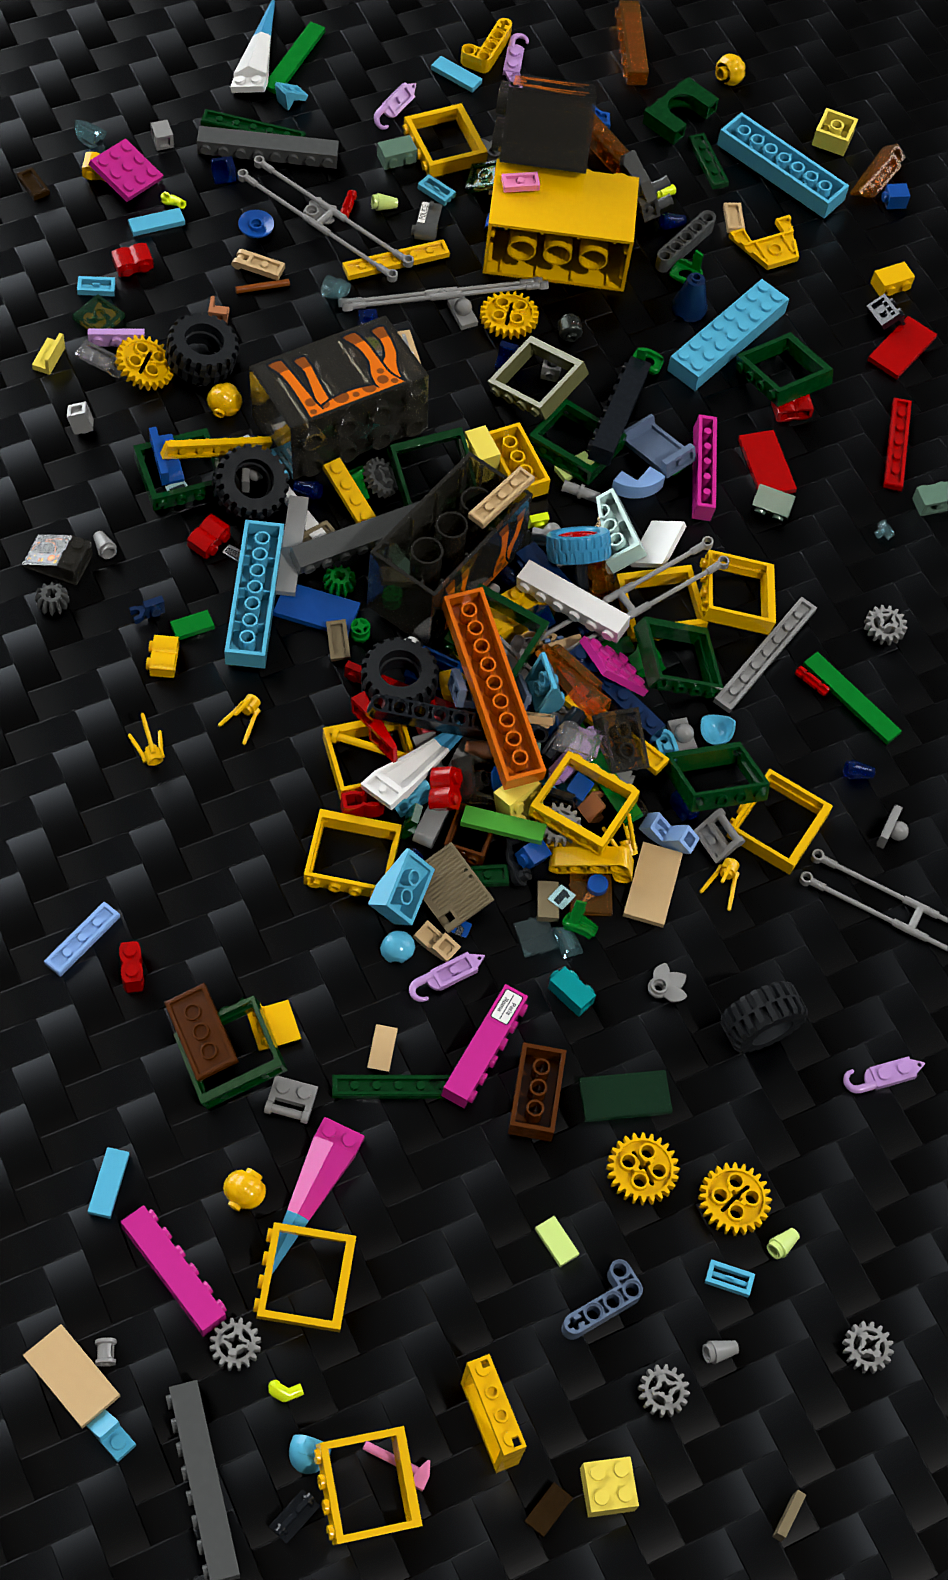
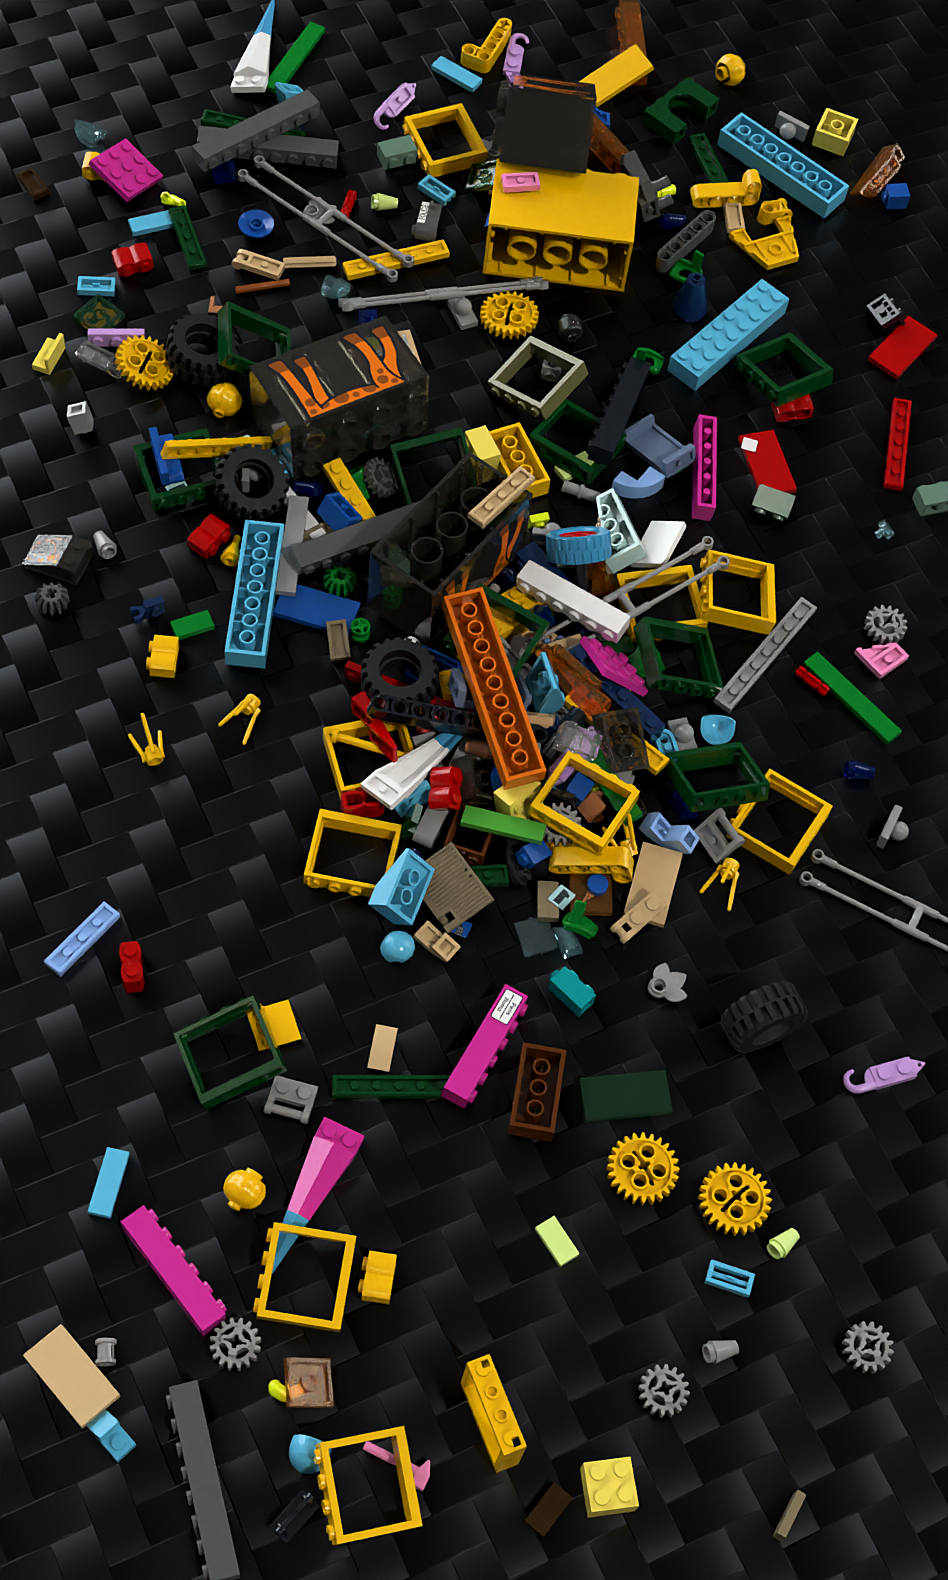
(162, 135): light grey brick -> none
(187, 237): none -> dark green tile
(201, 1032): reddish brown tile -> none
(231, 554): none -> yellow cone
(253, 323): none -> dark green window
(255, 130): none -> dark grey brick
(308, 1383): none -> clear orange tile
(310, 262): none -> tan axle
(338, 512): none -> blue brick
(378, 1277): none -> yellow brick
(447, 974): lavender plate -> none
(506, 350): clear blue panel -> none
(600, 1305): sand blue beam -> none
(619, 73): none -> yellow tile
(639, 916): none -> tan plate
(717, 194): none -> yellow beam
(749, 444): none -> white sticker
(771, 210): none -> yellow piece
(791, 127): none -> light grey tile
(882, 658): none -> bright pink wing
(892, 279): yellow brick -> none

